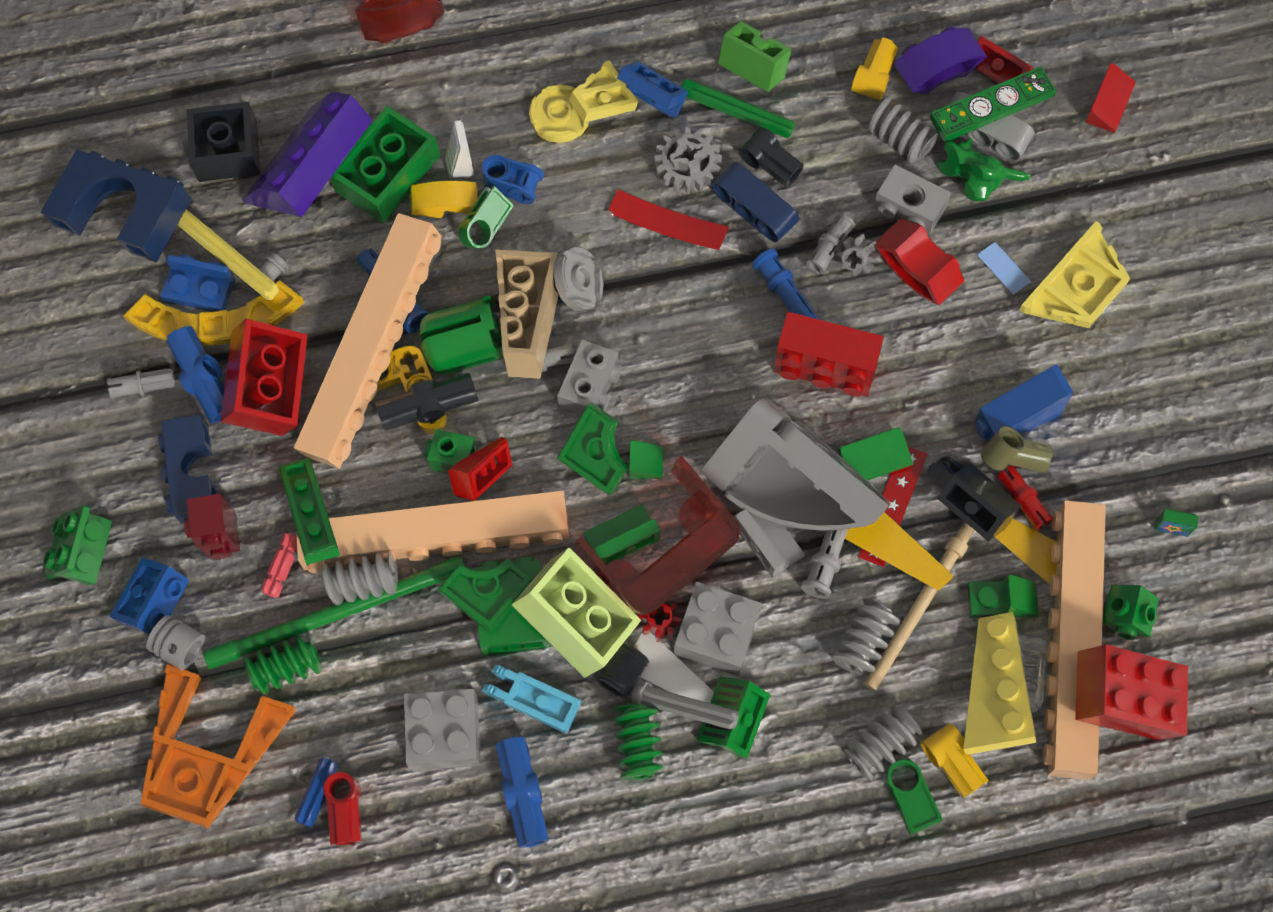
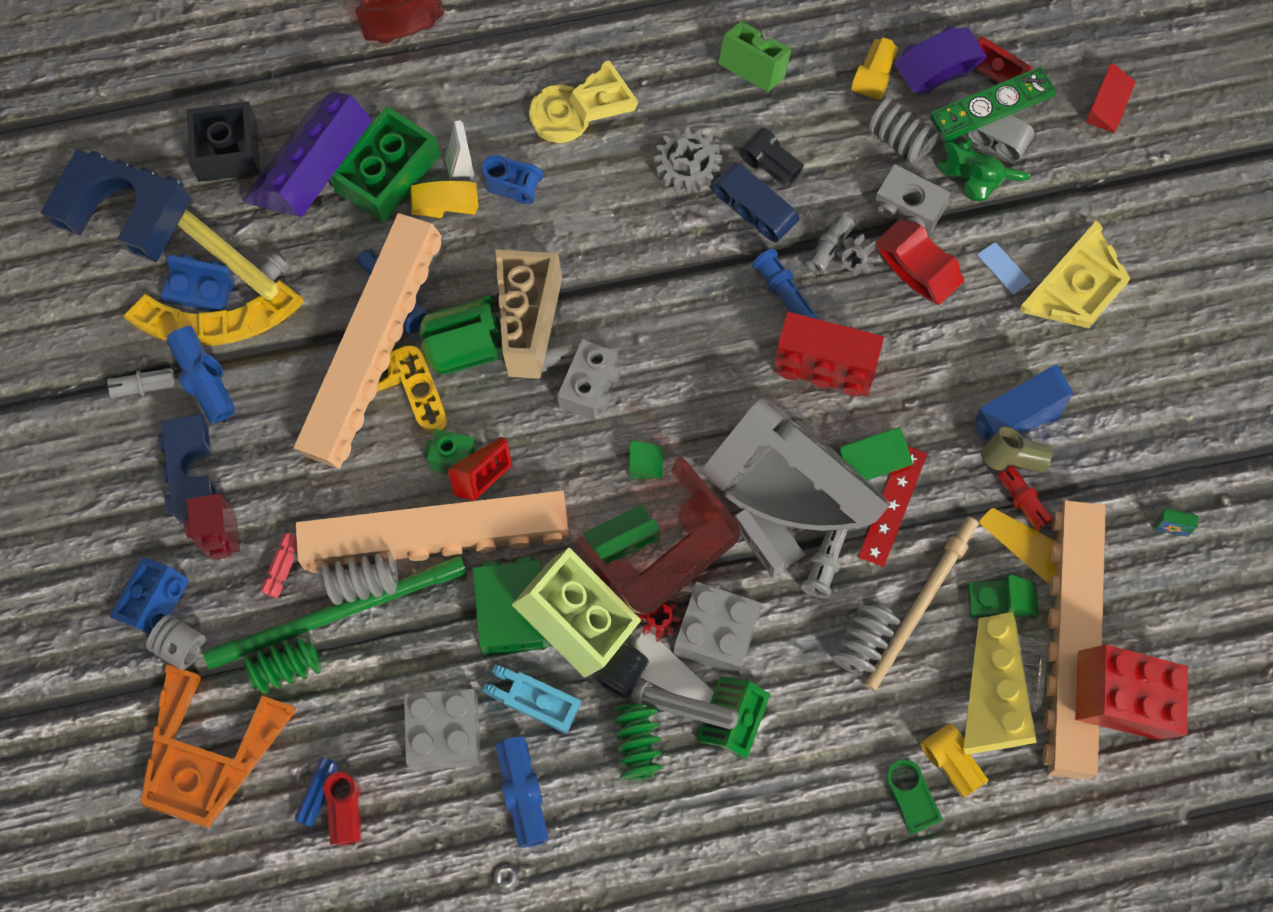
(77, 546): green bracket -> none
(264, 377): red brick -> none
(308, 511): green tile -> none
(426, 401): black piece -> none
(486, 593): green tile -> none
(489, 212): piece -> none
(578, 279): light grey tile -> none
(592, 450): green tile -> none
(653, 88): blue bracket -> none
(668, 221): red sticker -> none
(738, 108): green axle -> none
(882, 741): light grey piece -> none
(899, 549): yellow sticker -> none
(973, 497): black hinge -> none
(1130, 611): green brick -> none

